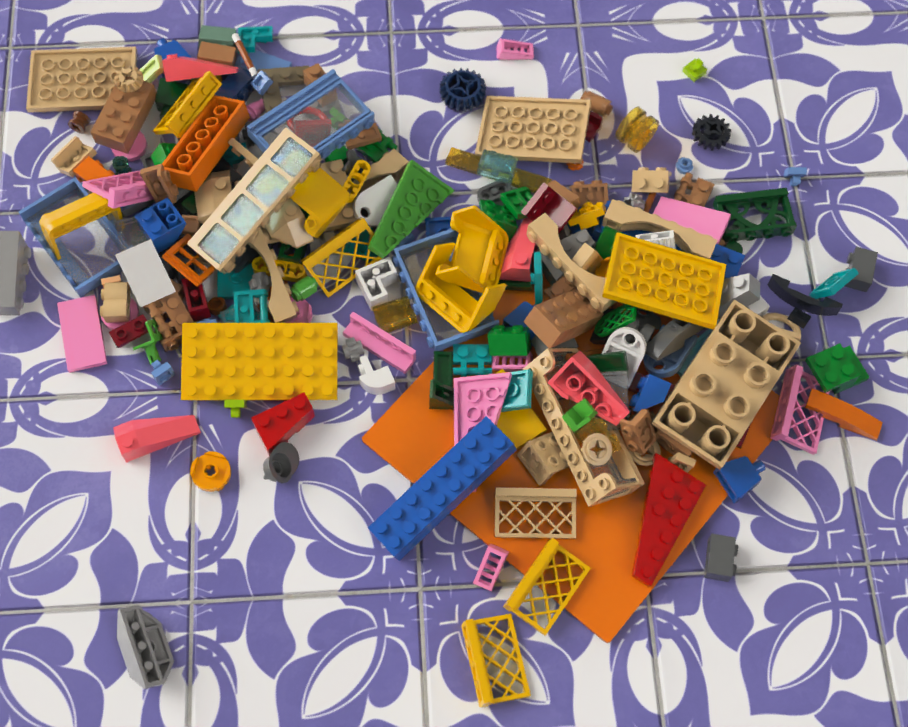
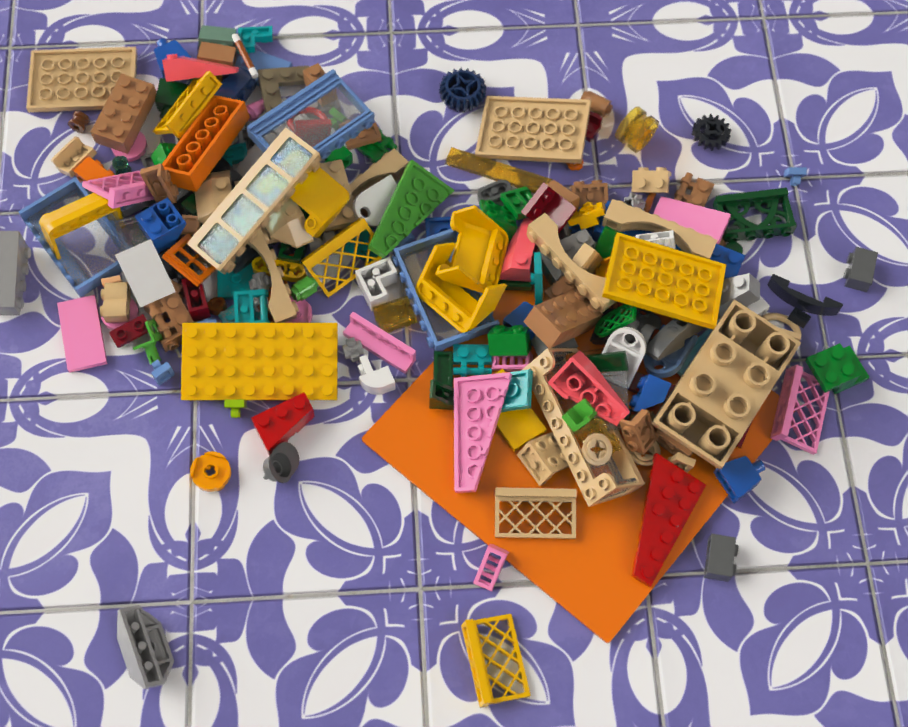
(129, 85): tan gear -> none
(146, 436): coral wedge -> none
(152, 69): yellowish green tile -> none
(240, 150): tan hinge -> none
(261, 82): medium blue tile -> none
(352, 159): dark grey plate -> none
(360, 177): yellow beam -> none
(442, 488): blue brick -> none
(497, 166): clear light blue brick -> none
(505, 53): bright pink slope -> none
(532, 576): yellow fence -> none
(682, 168): medium blue plate -> none
(695, 69): lime tile -> none
(834, 283): teal plate -> none
(845, 414): orange slope -> none

